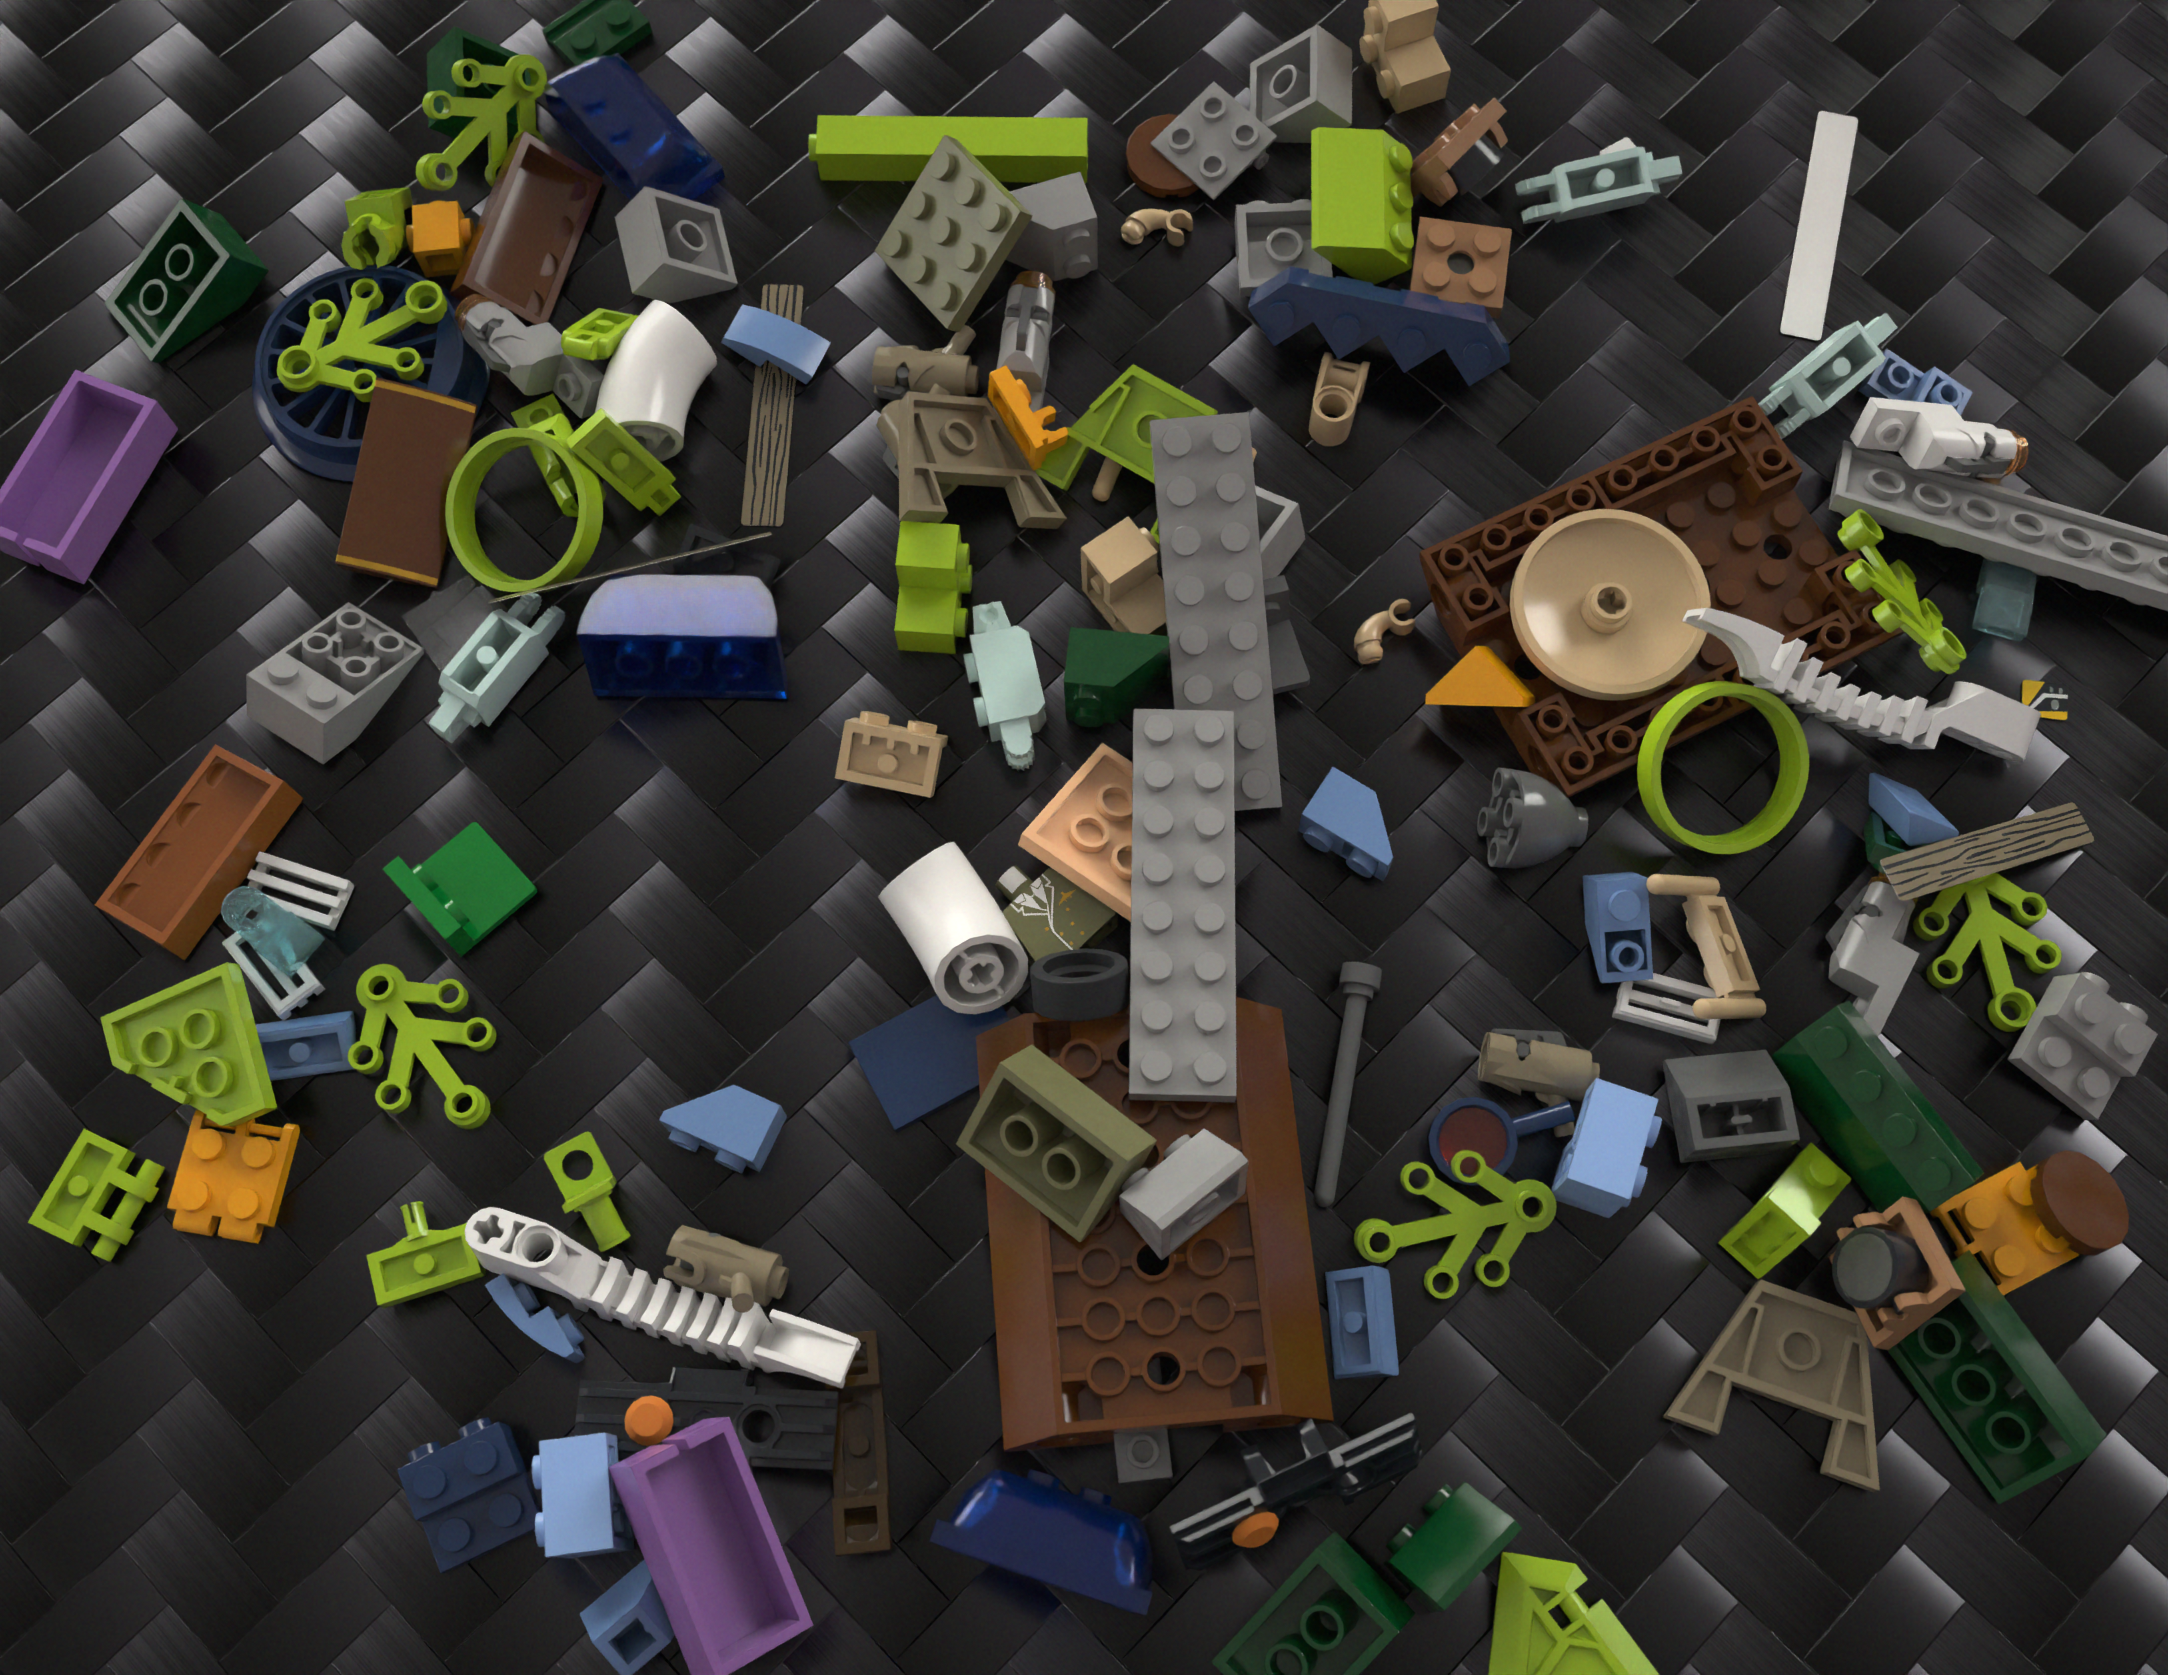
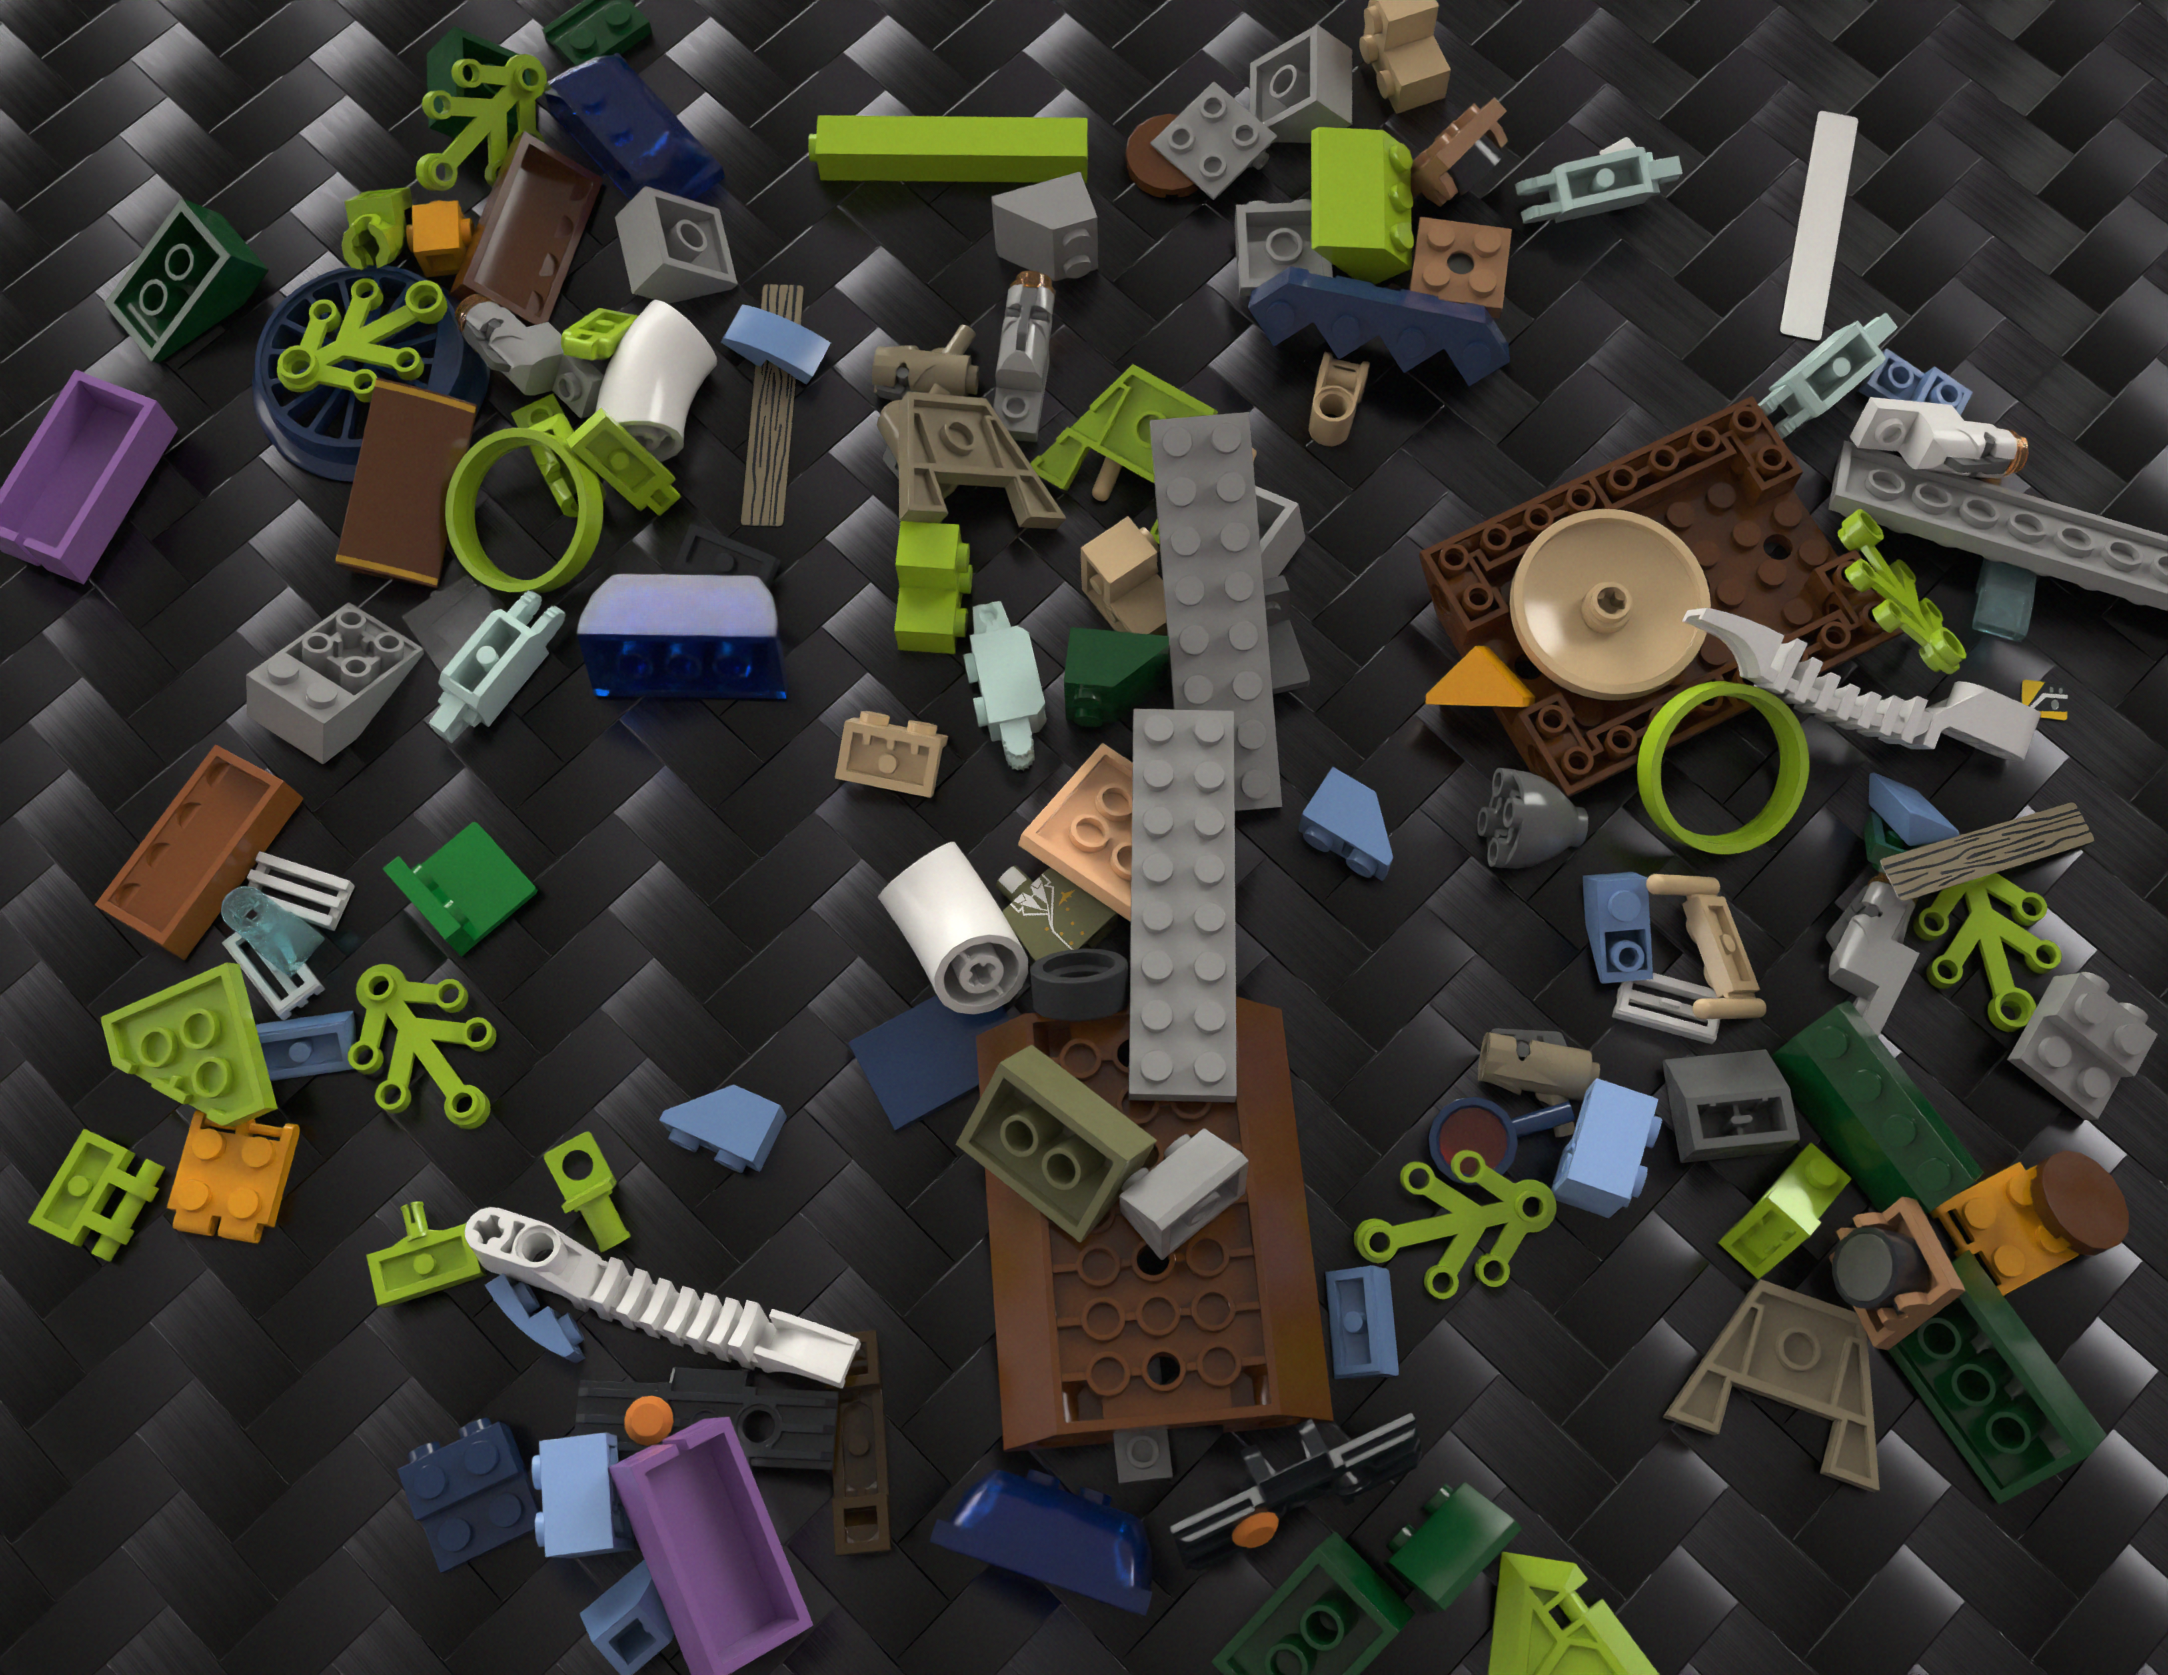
(629, 567): sticker -> none
(725, 1268): dark tan piece -> none
(953, 233): olive plate -> none
(1012, 404): light orange plate -> none
(1146, 220): tan arm -> none
(1358, 984): dark grey piece -> none
(1369, 635): tan arm -> none

